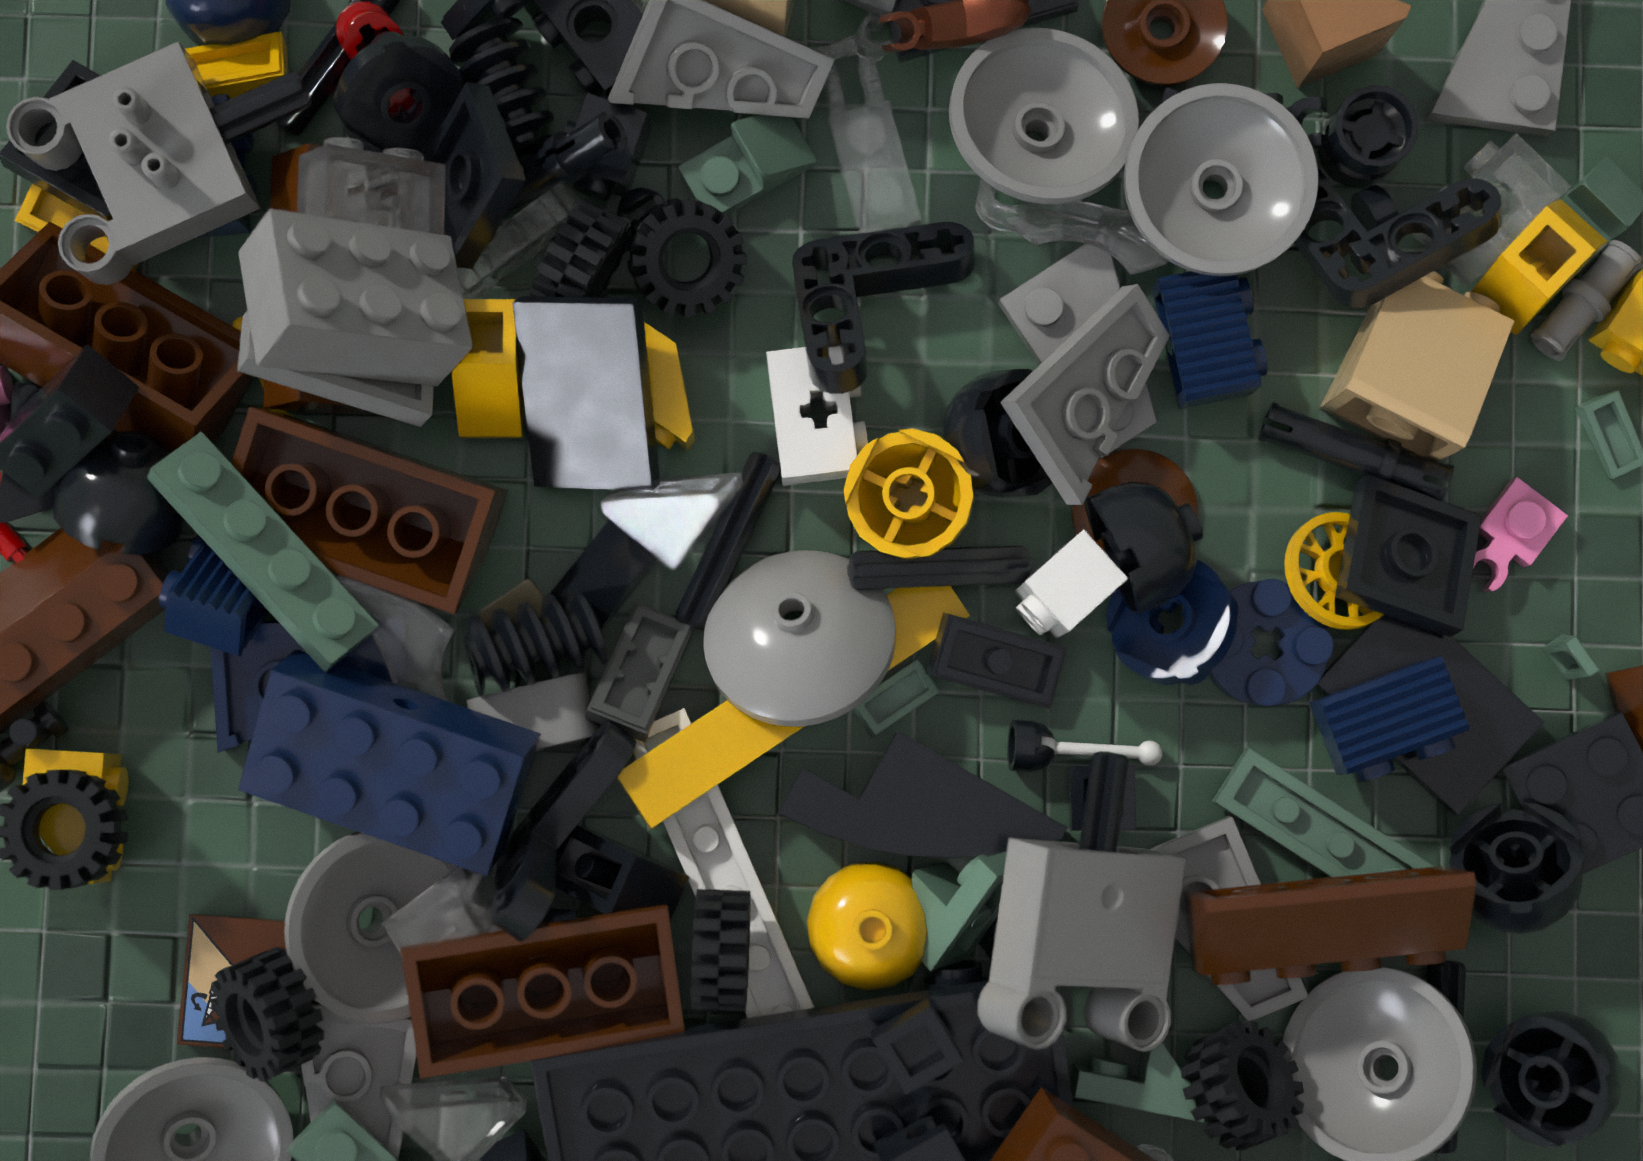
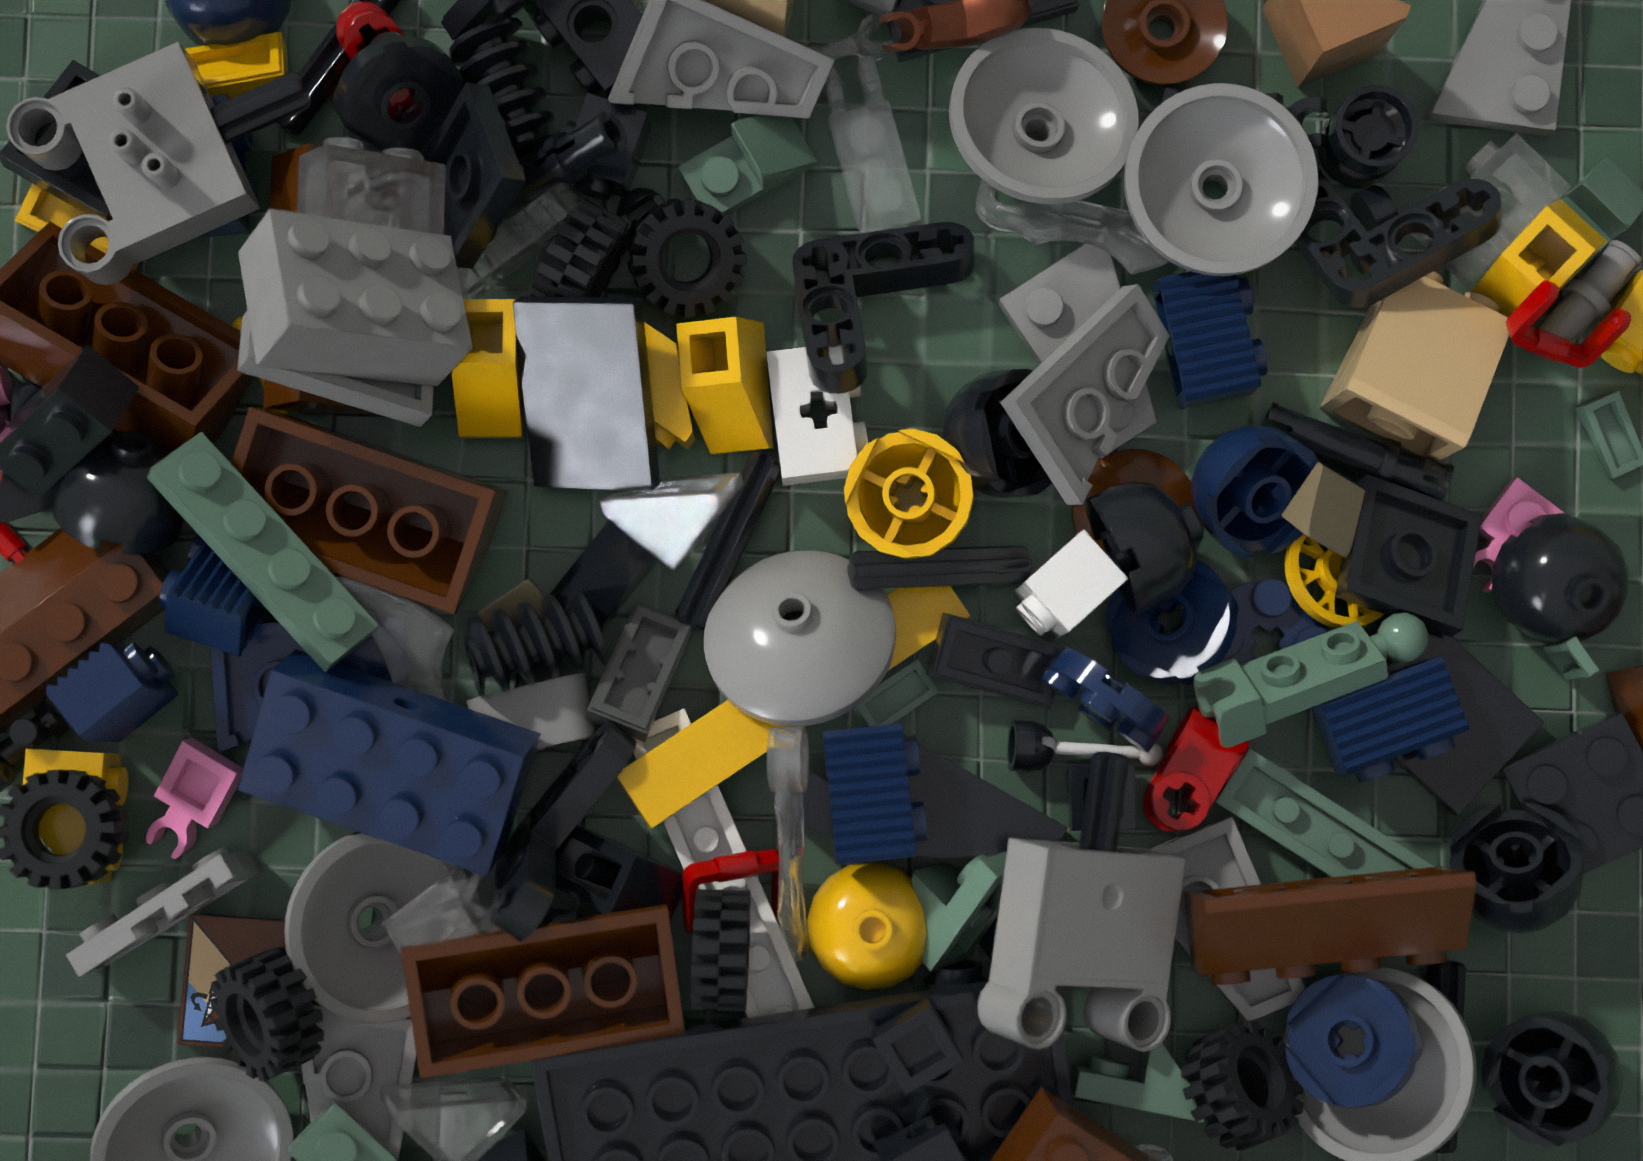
(113, 691): none -> dark blue brick
(162, 909): none -> light grey wing
(196, 790): none -> bright pink plate
(726, 869): none -> red piece
(727, 382): none -> yellow slope
(789, 779): none -> clear piece
(872, 793): none -> dark blue brick
(1105, 698): none -> dark blue plate
(1195, 765): none -> red piece
(1247, 484): none -> dark blue cylinder
(1303, 675): none -> sand green plate
(1327, 509): none -> dark tan slope
(1390, 1041): none -> dark blue plate
(1556, 347): none -> red piece
(1560, 579): none -> black cylinder

